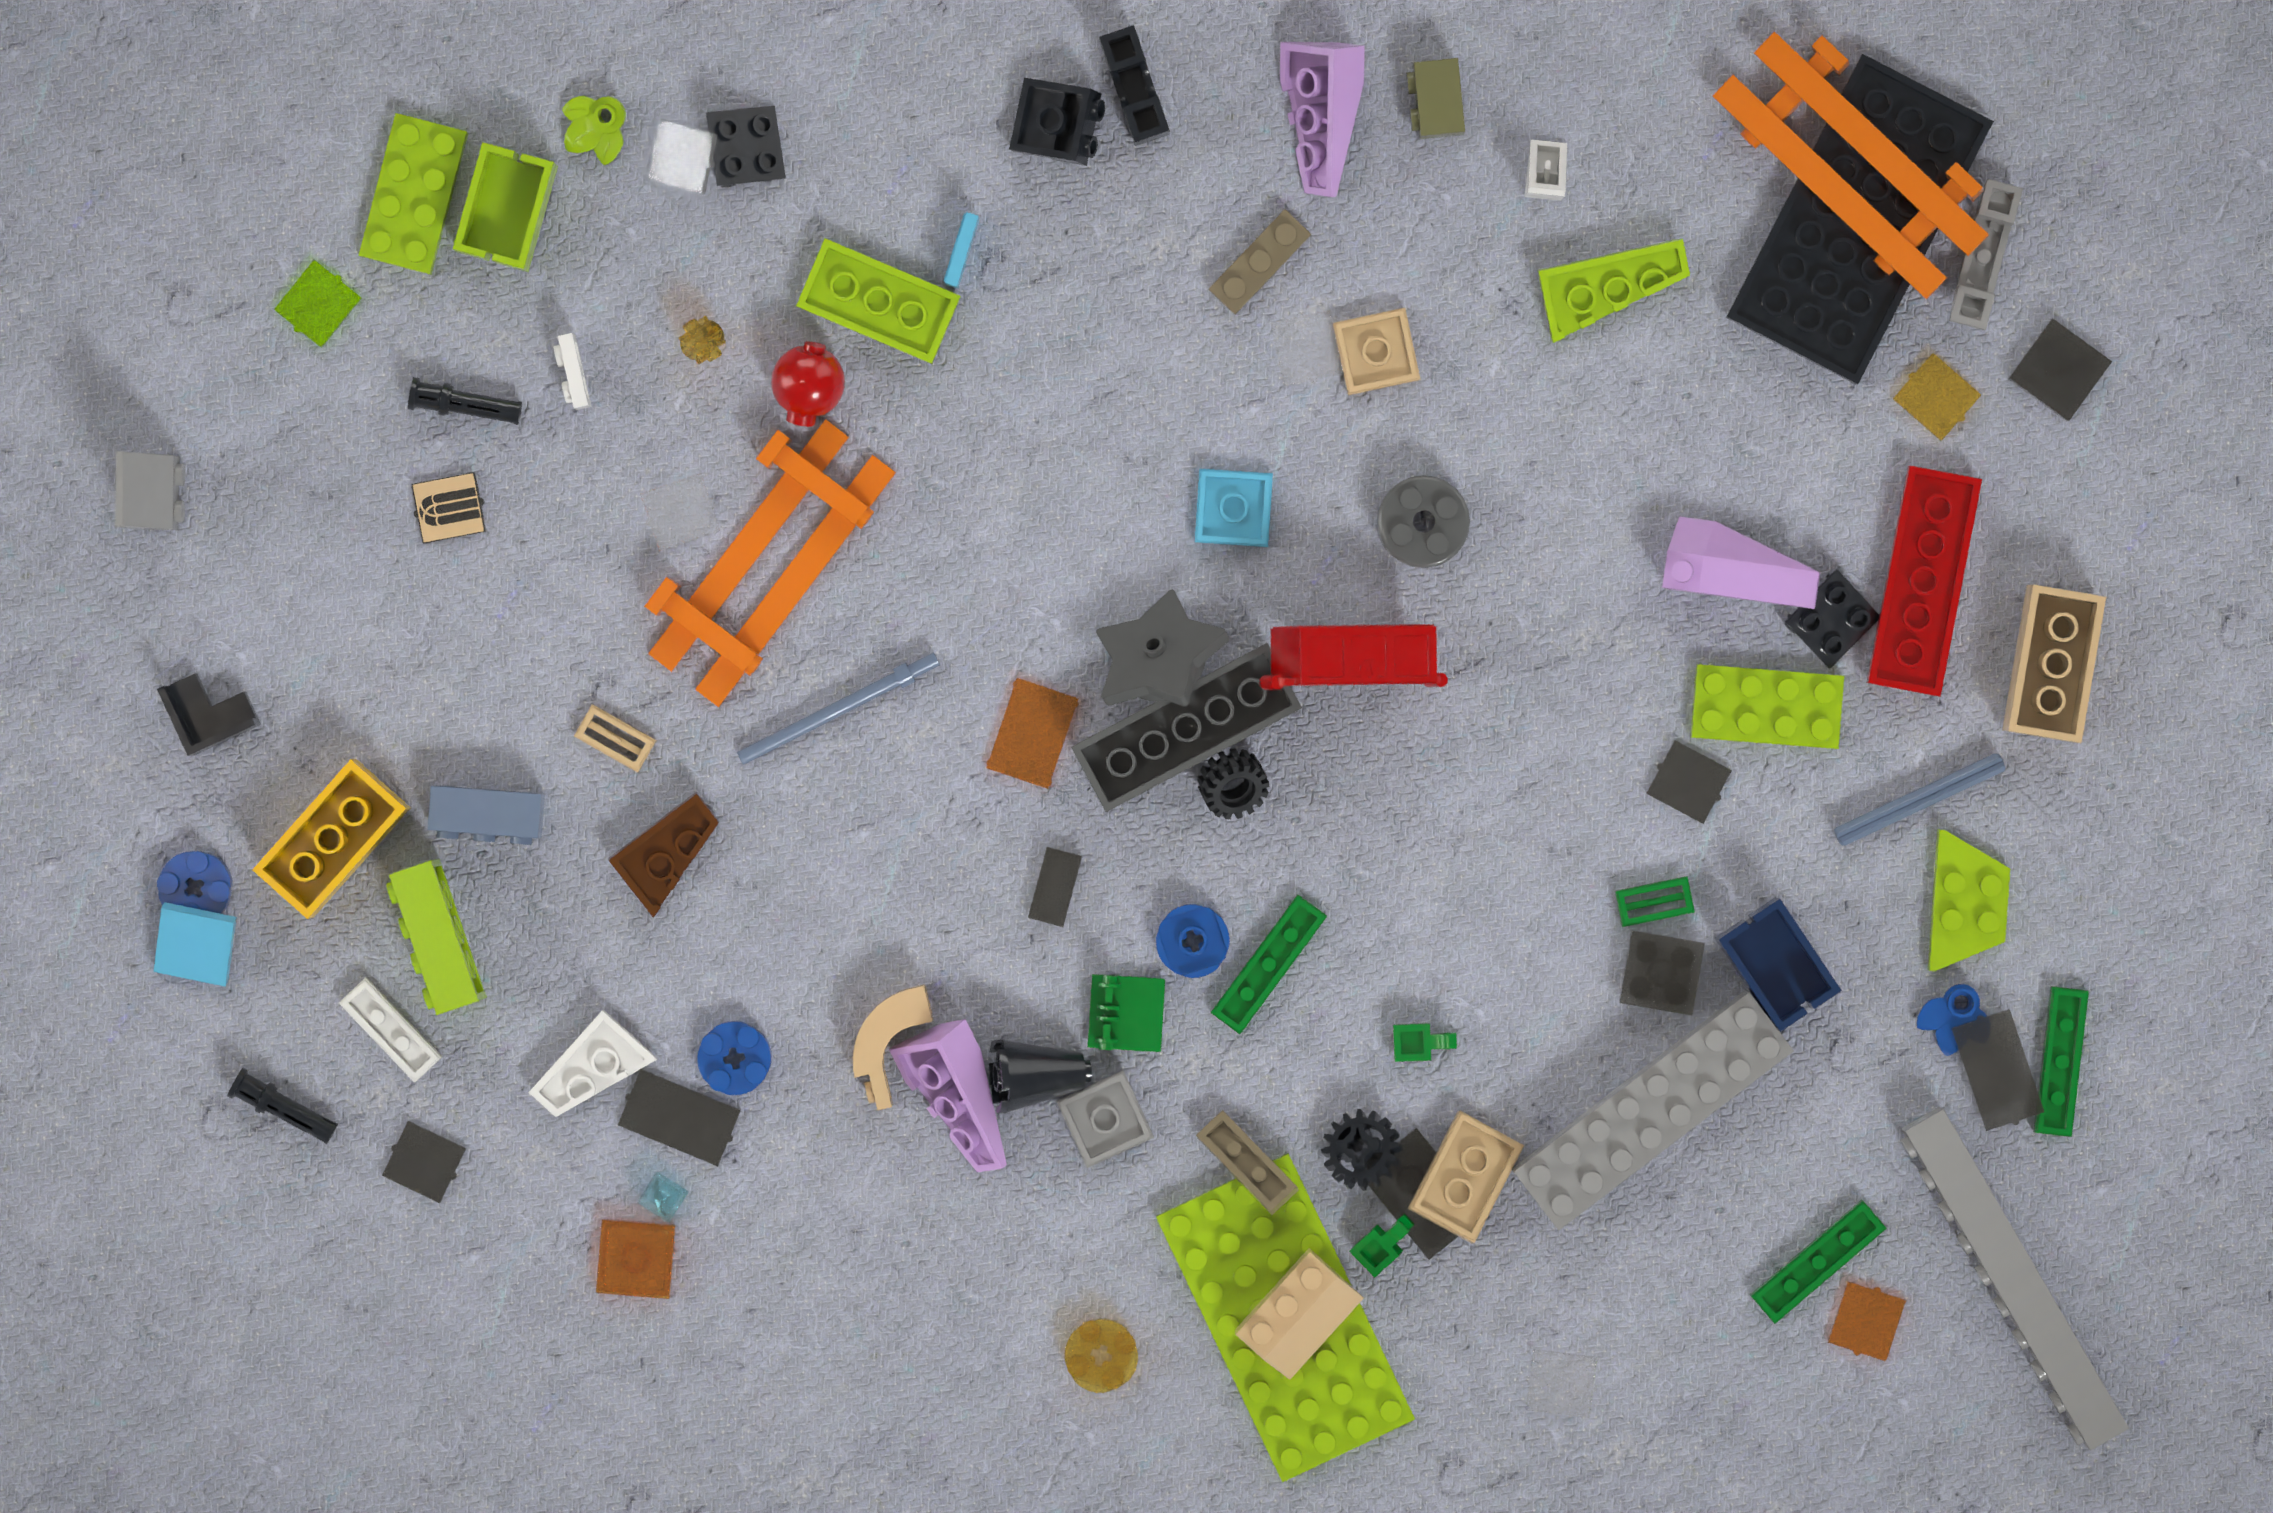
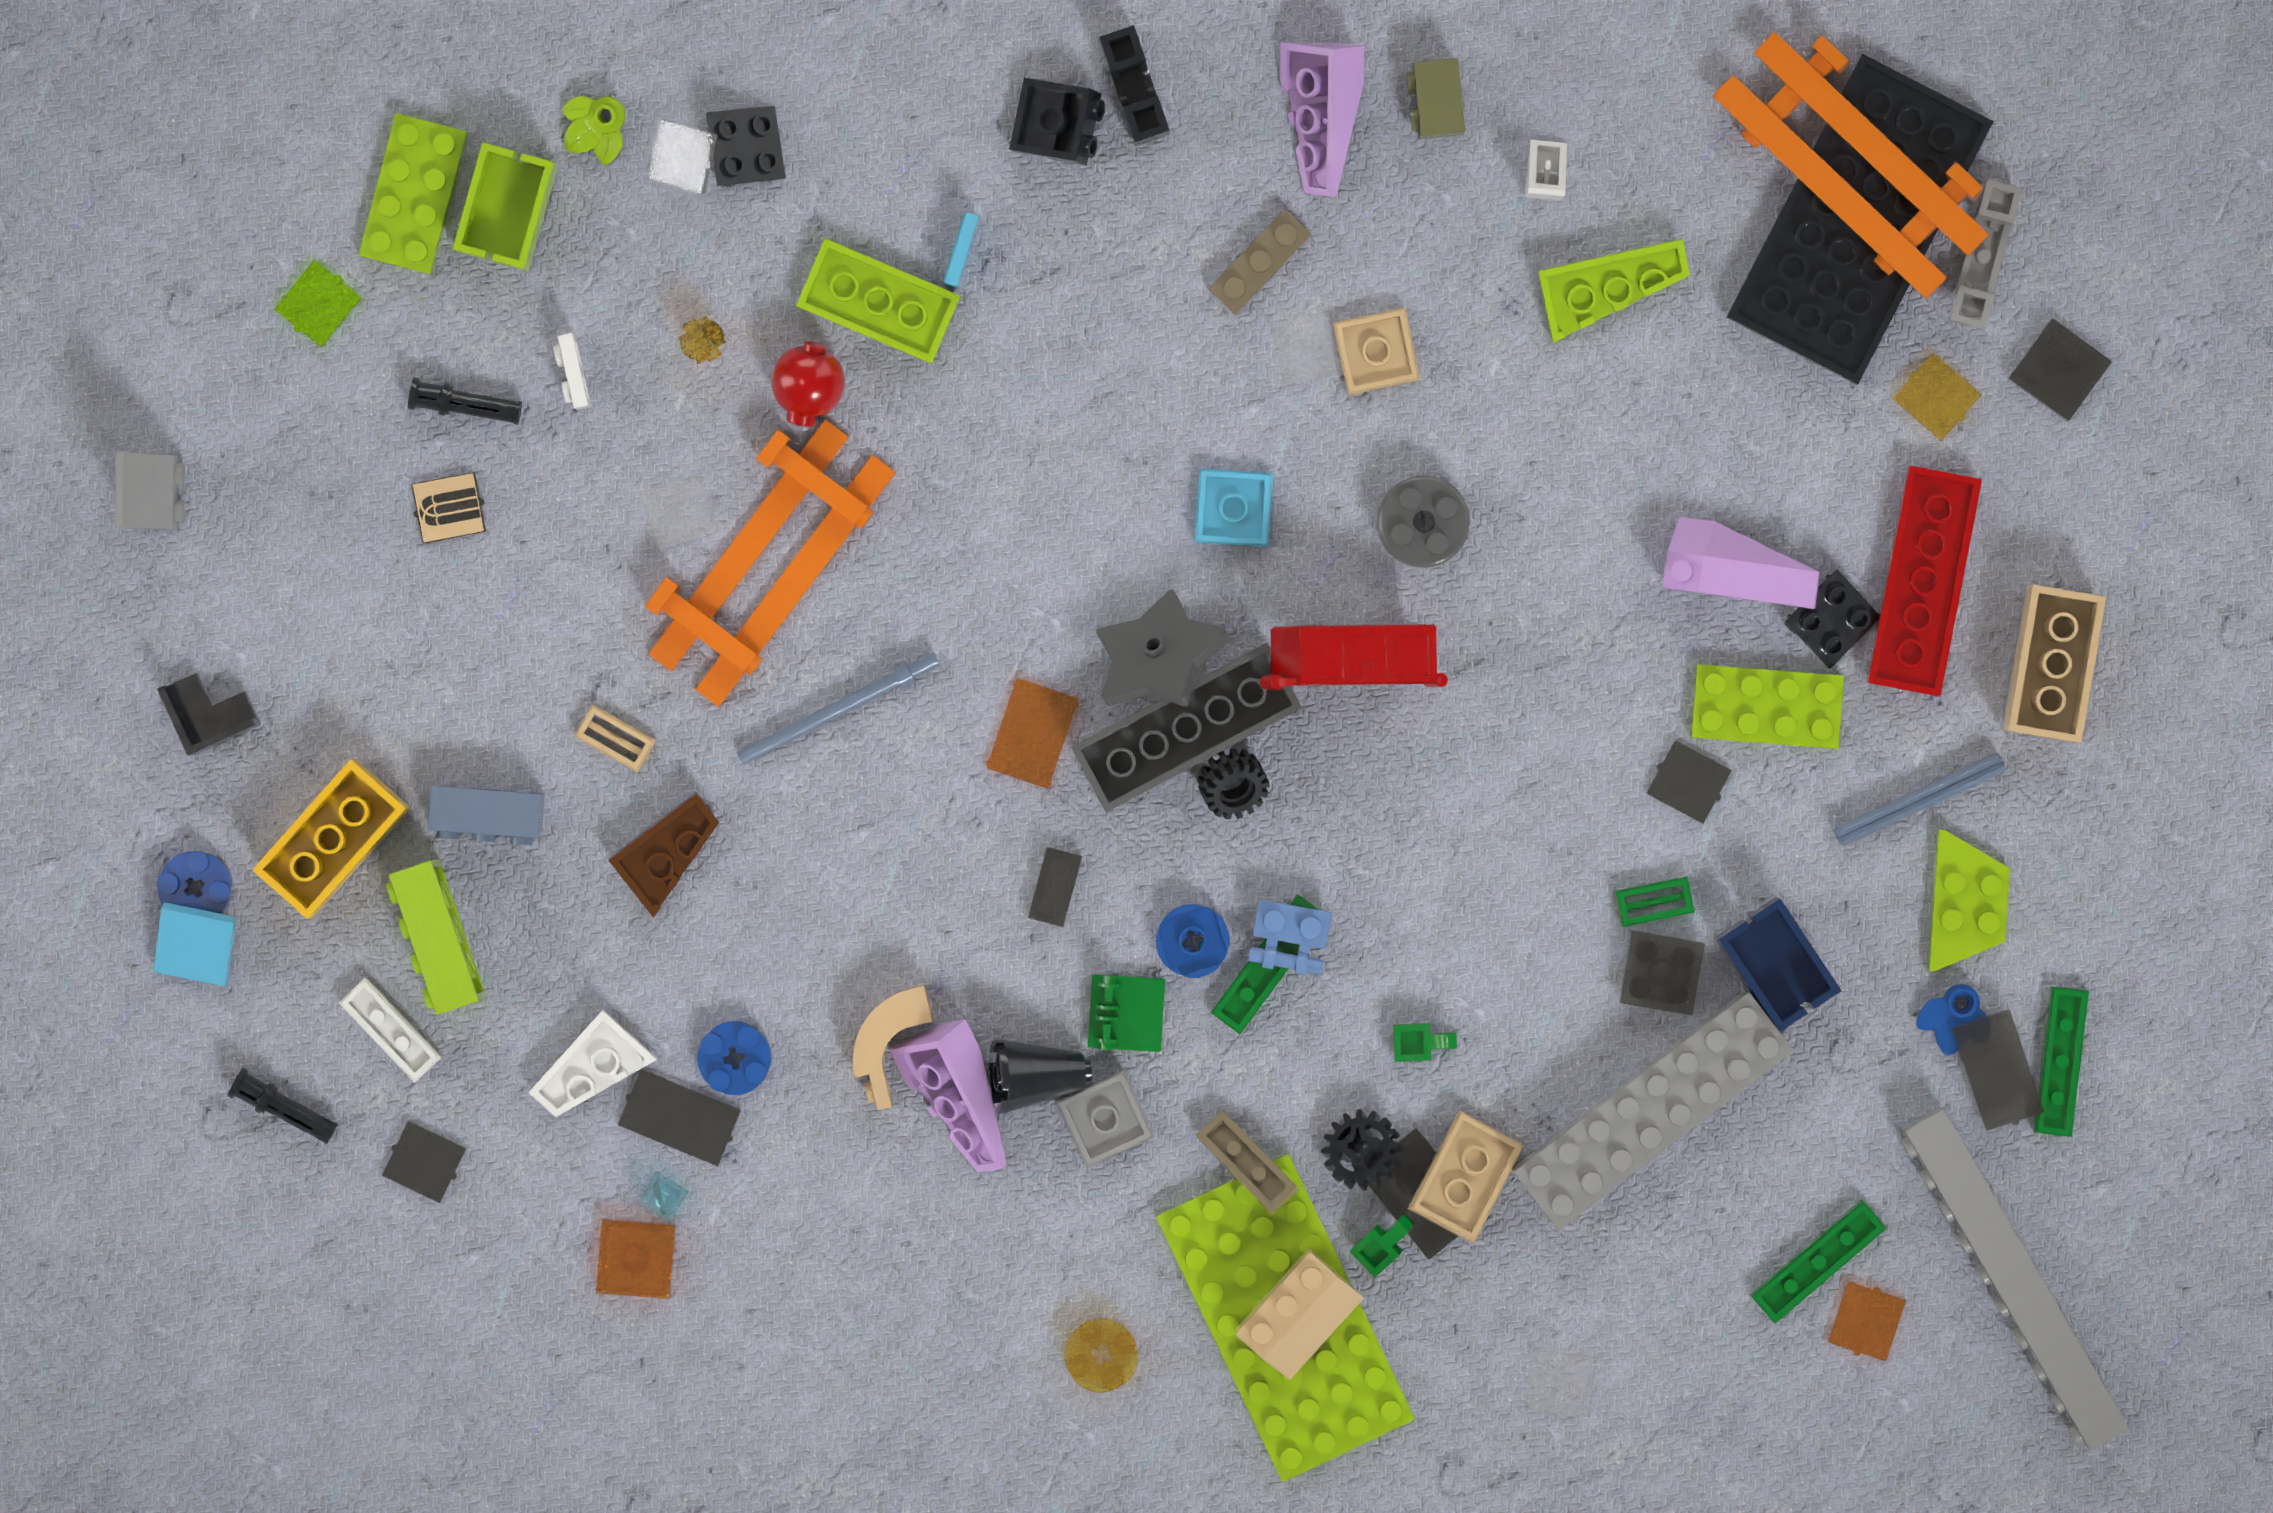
(1291, 925): none -> medium blue plate

